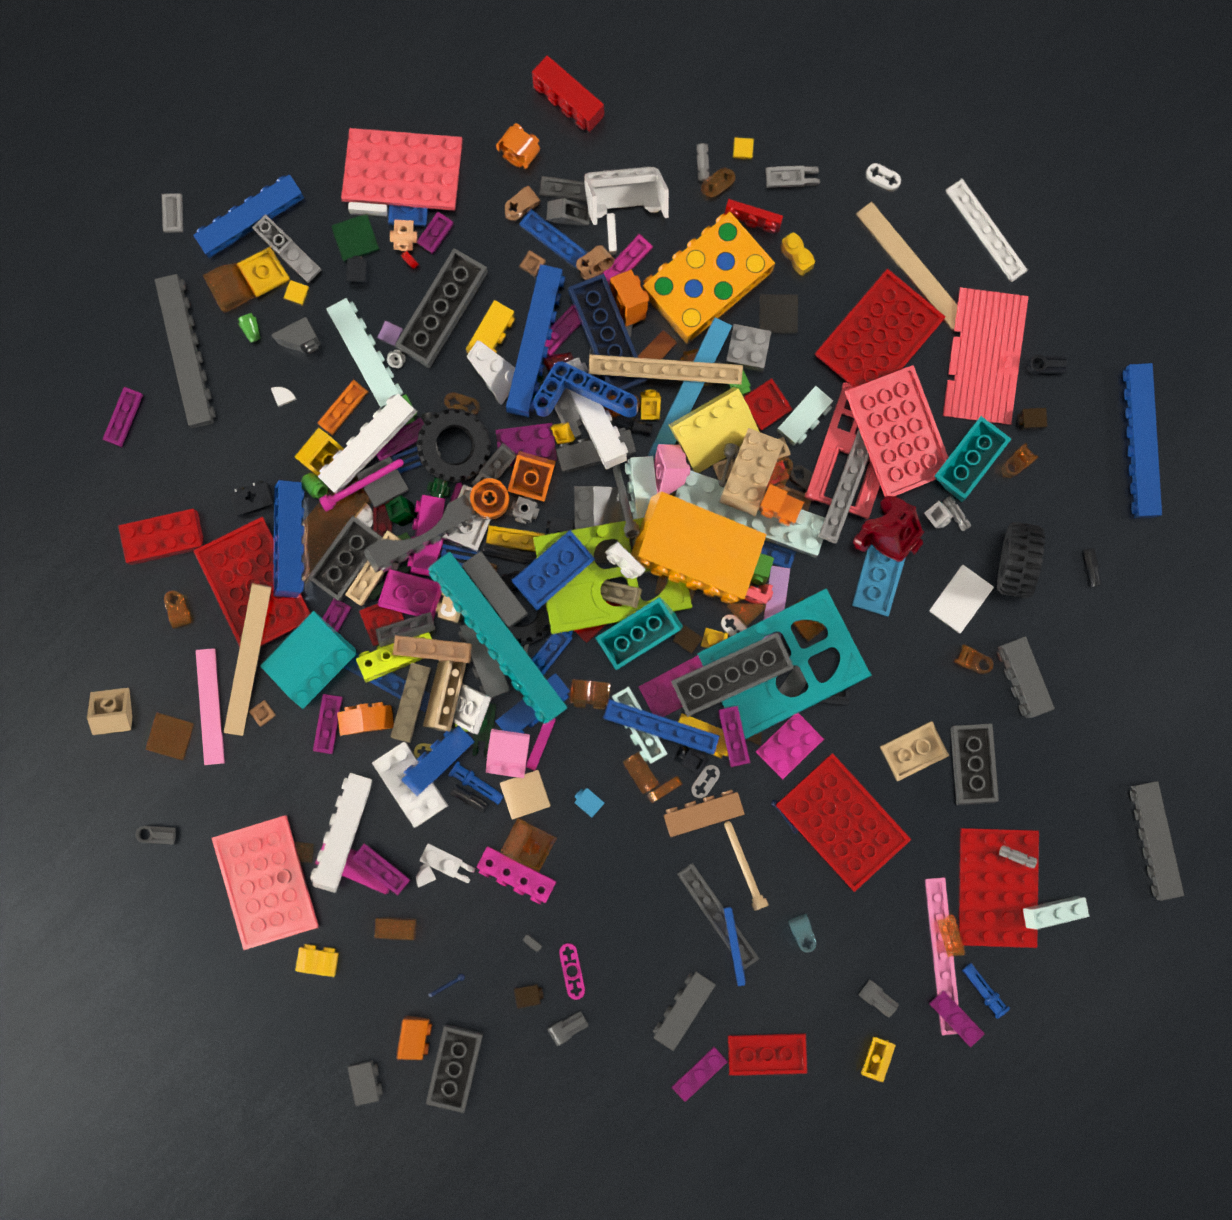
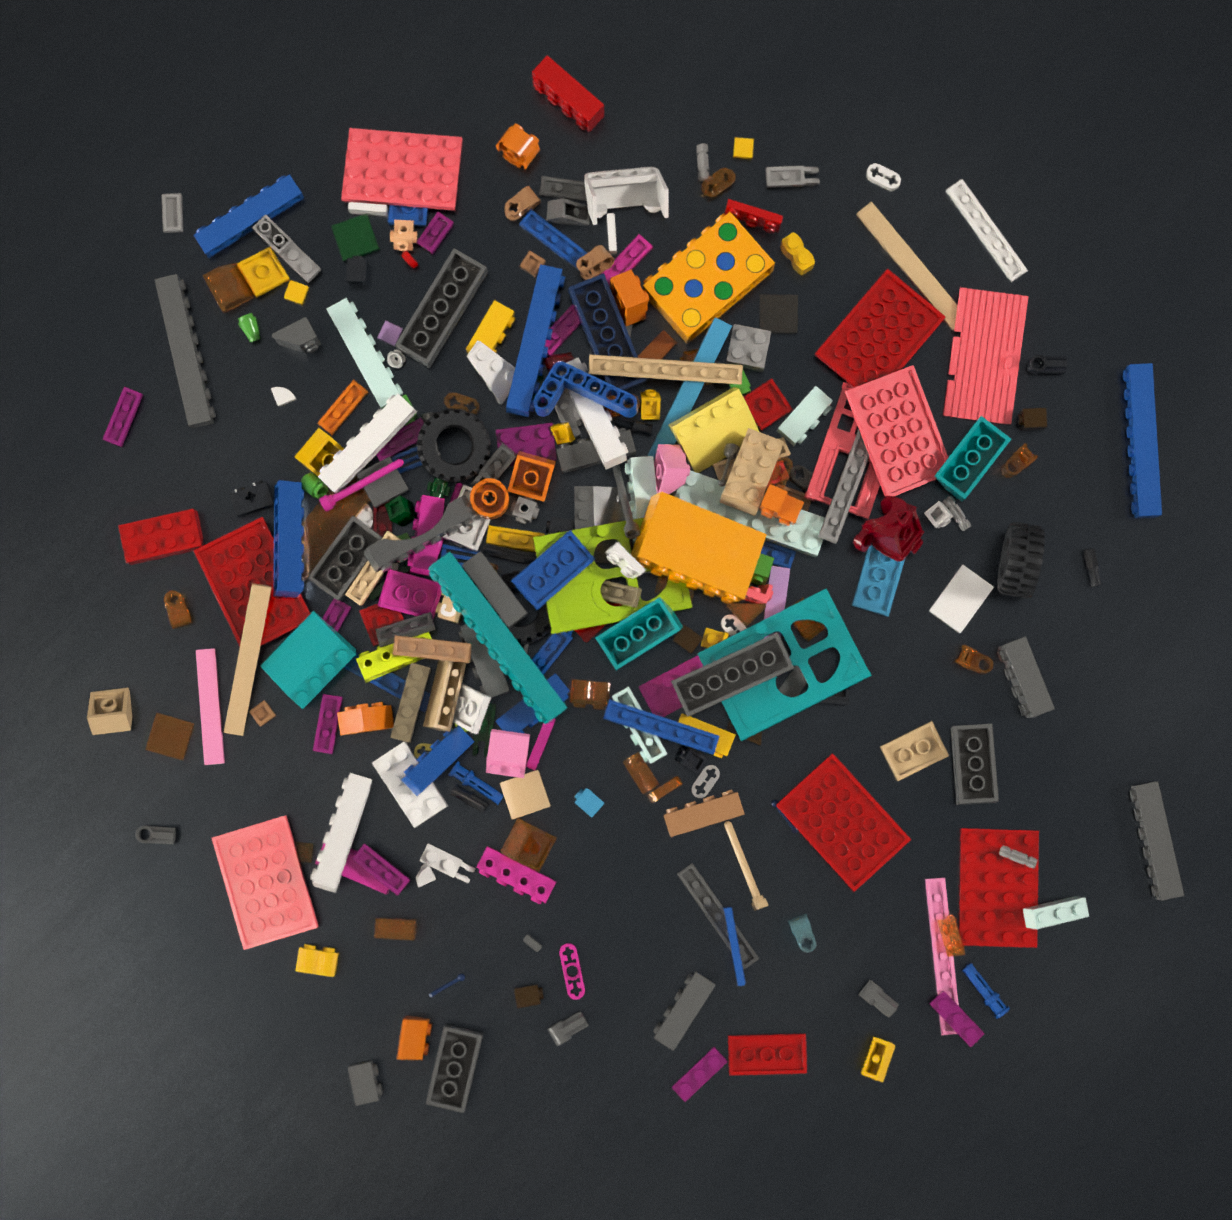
(734, 736): magenta plate -> none
(789, 745): dark pink plate -> none

